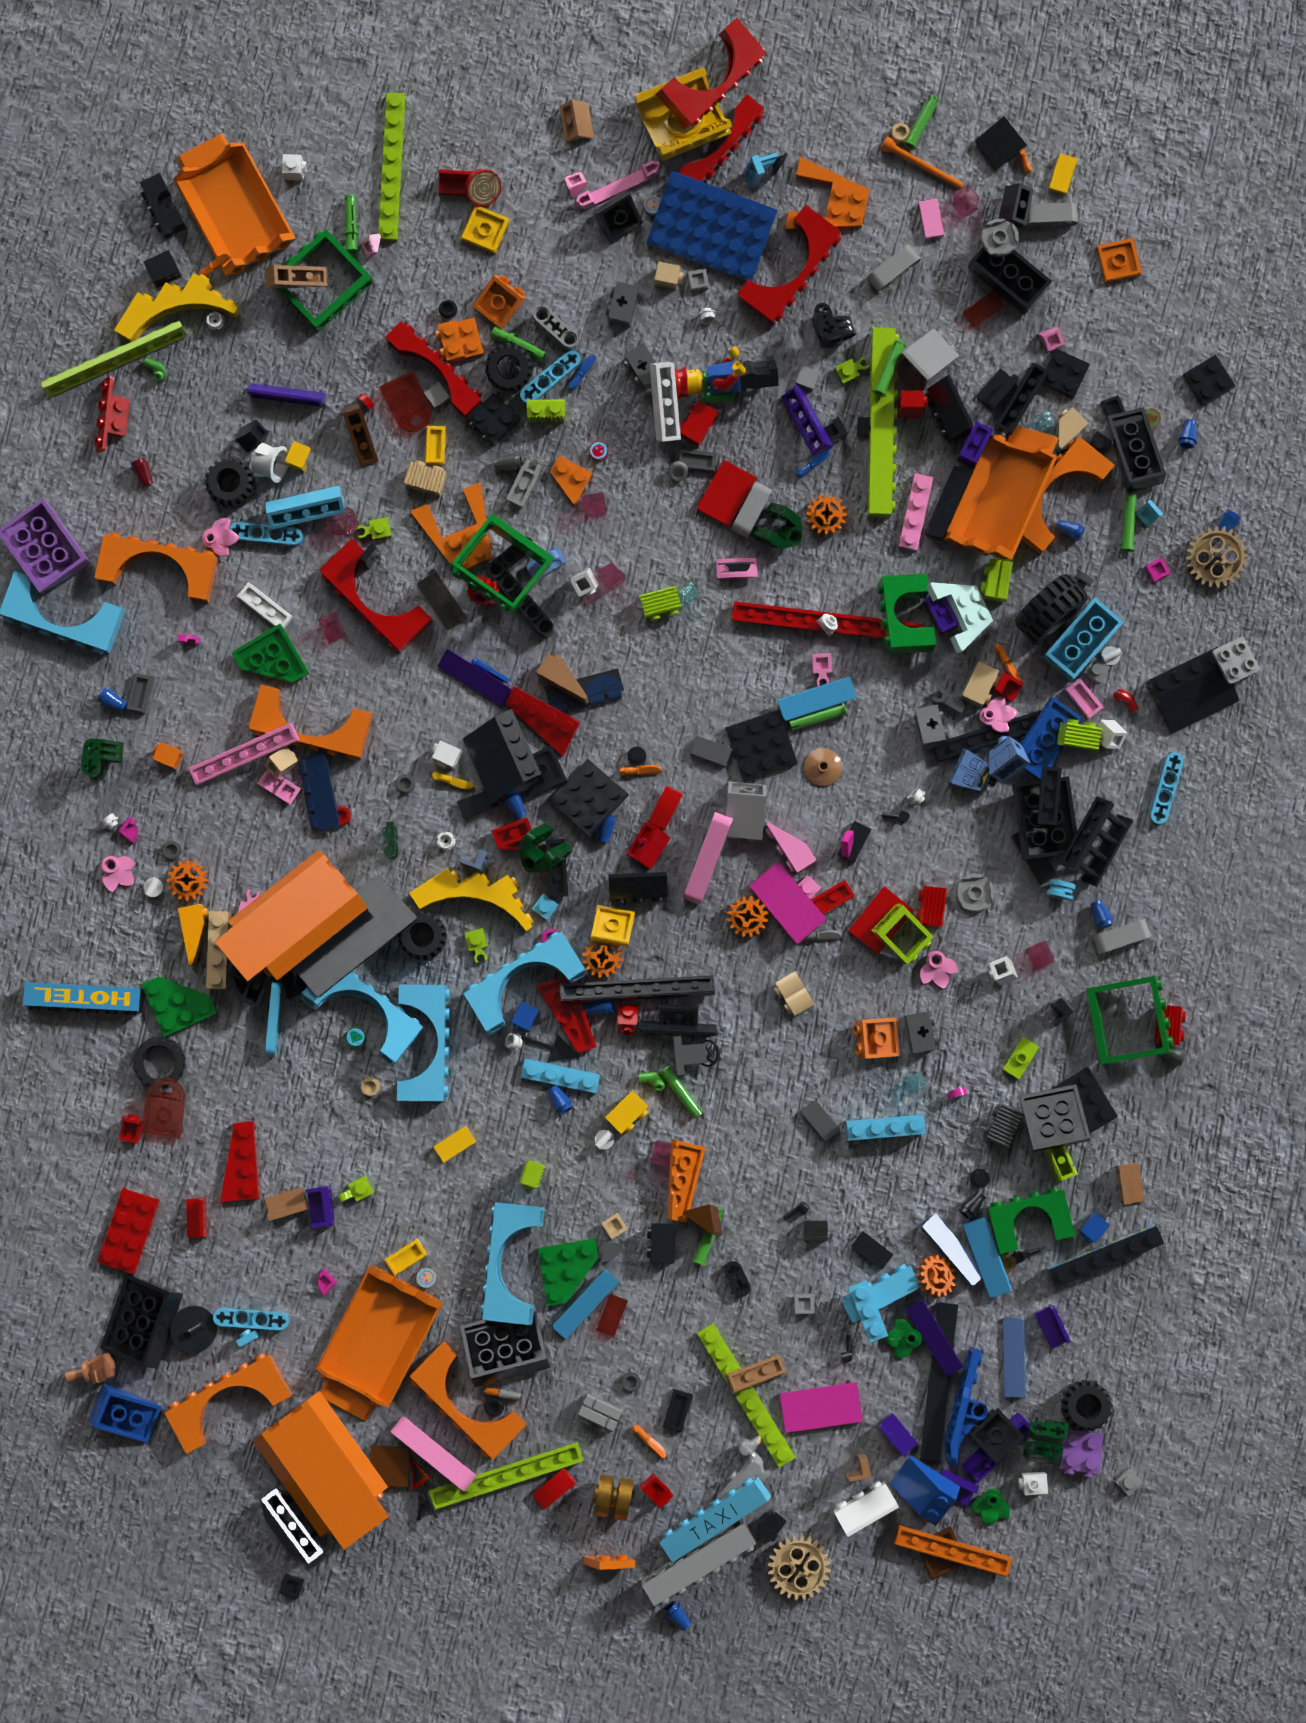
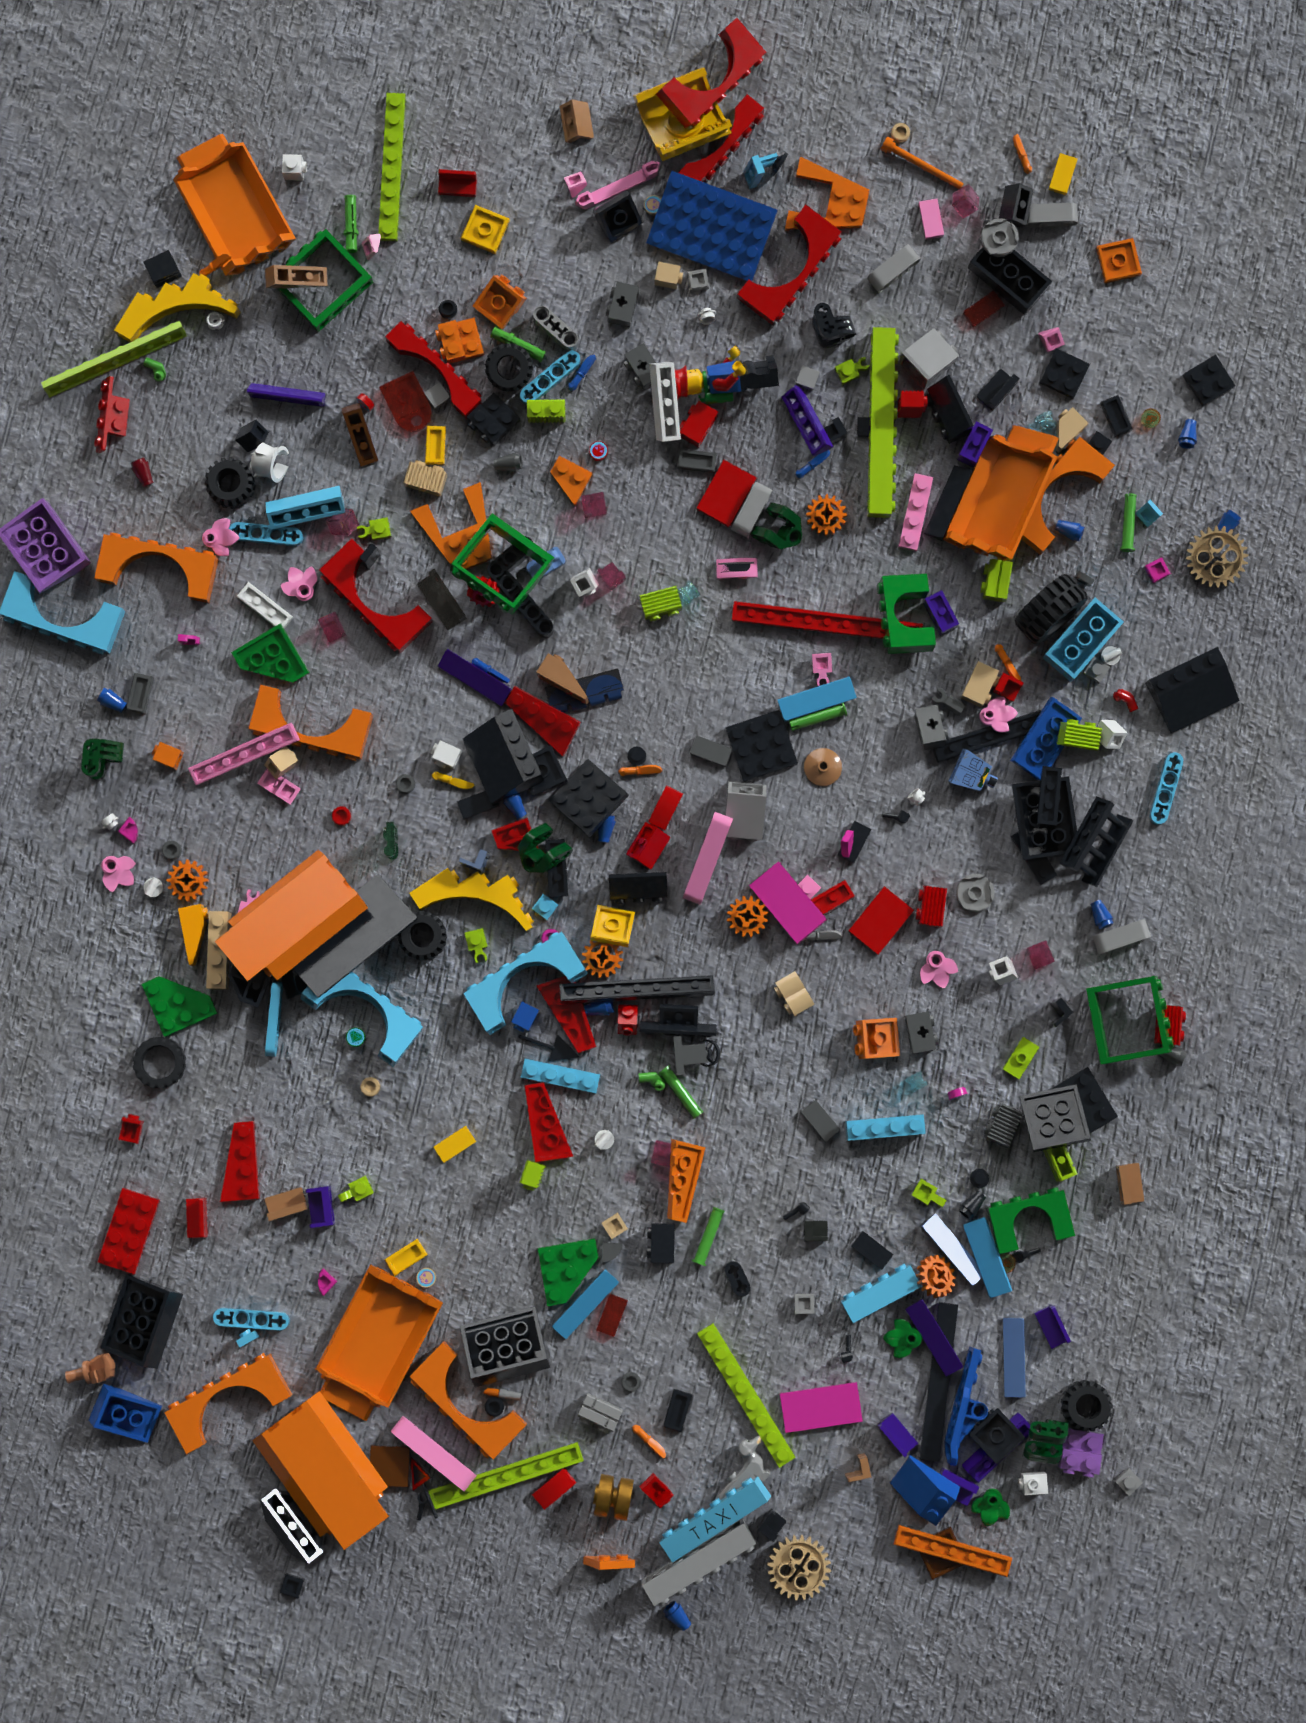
(83, 997): dark azure brick -> none
(164, 1110): clear red tile -> none
(168, 219): black arch -> none
(193, 1329): black shield -> none
(297, 456): yellow panel -> none
(300, 581): none -> bright pink plate
(322, 794): dark blue windscreen -> none
(431, 1083): medium azure arch -> none
(445, 836): white plate -> none
(483, 187): tile -> none
(499, 1302): medium azure arch -> none
(513, 1041): white plate -> none
(524, 482): light grey hinge -> none
(546, 1131): none -> red wing
(560, 1101): blue cone -> none
(627, 1112): yellow brick -> none
(678, 471): light grey tile -> none
(707, 1218): reddish brown slope -> none
(755, 1373): medium nougat tile -> none
(795, 851): bright pink slope -> none
(828, 623): white plate -> none
(865, 1508): white slope -> none
(868, 1311): medium azure plate -> none
(889, 368): bright green pin -> none
(889, 921): lime window -> none
(921, 122): bright green pin -> none
(926, 1192): none -> lime plate
(968, 609): light aqua wing -> none
(1000, 143): black tile -> none
(1007, 759): medium blue torso -> none
(1021, 399): black slope -> none
(1061, 889): medium azure wheel -> none
(1083, 698): bright pink tile -> none
(1093, 1228): blue brick -> none
(1105, 1256): black brick -> none
(1136, 450): black slope -> none
(1235, 660): light grey bracket -> none

